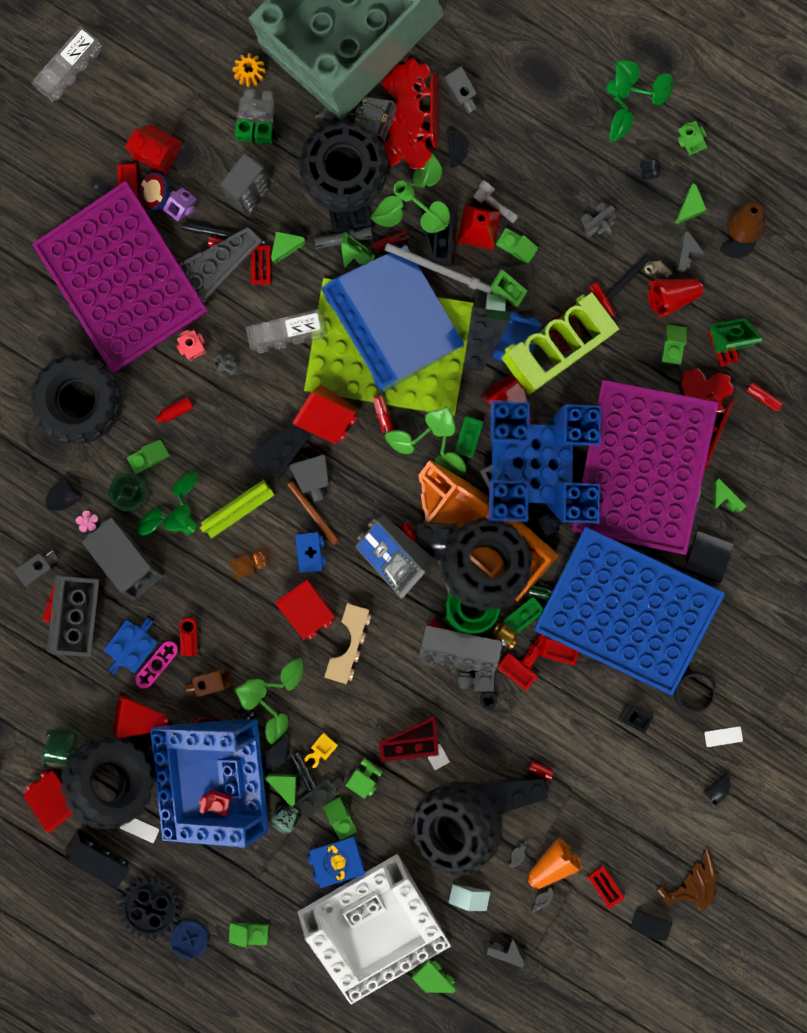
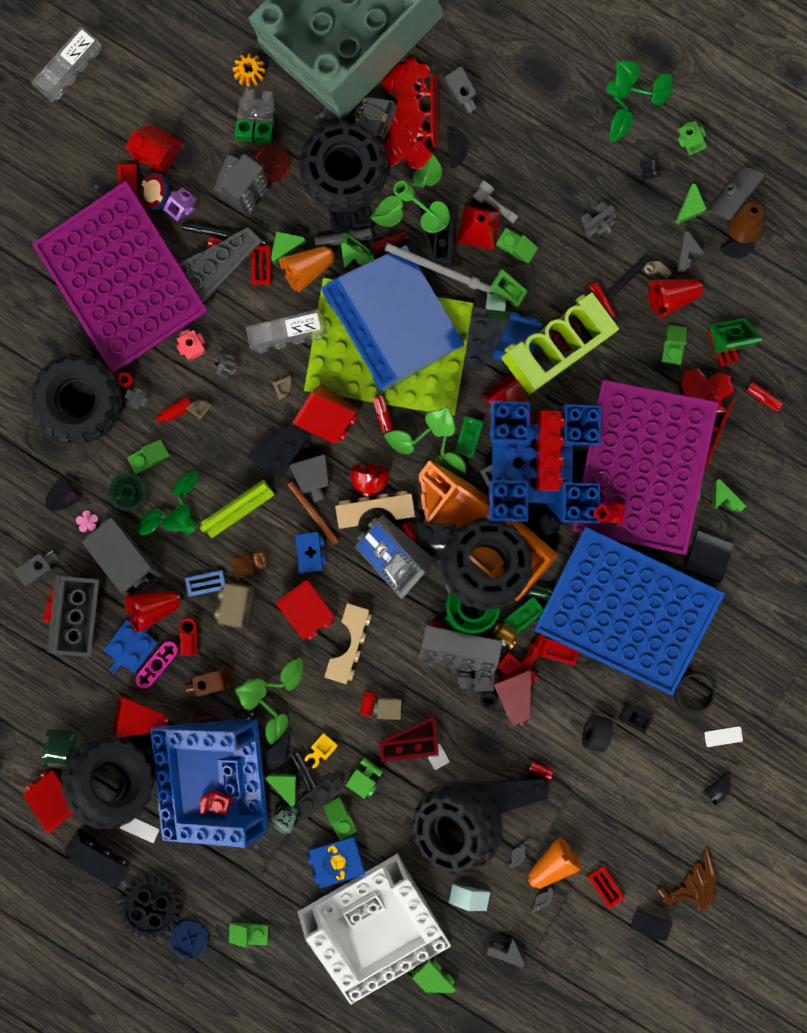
(121, 378): none -> red pin
(136, 398): none -> dark grey gear
(150, 608): none -> red cone
(188, 579): none -> medium blue tile
(199, 408): none -> dark tan tile
(227, 165): none -> dark grey axle
(235, 605): none -> dark tan brick
(274, 162): none -> clear red tile
(283, 387): none -> dark tan tile
(306, 266): none -> orange cone
(350, 513): none -> tan arch
(367, 703): none -> red pin
(369, 479): none -> red cylinder
(388, 708): none -> dark tan brick
(515, 694): none -> dark red slope
(548, 451): none -> red brick
(597, 733): none -> black tyre
(610, 512): none -> red piece
(736, 193): none -> dark grey shield

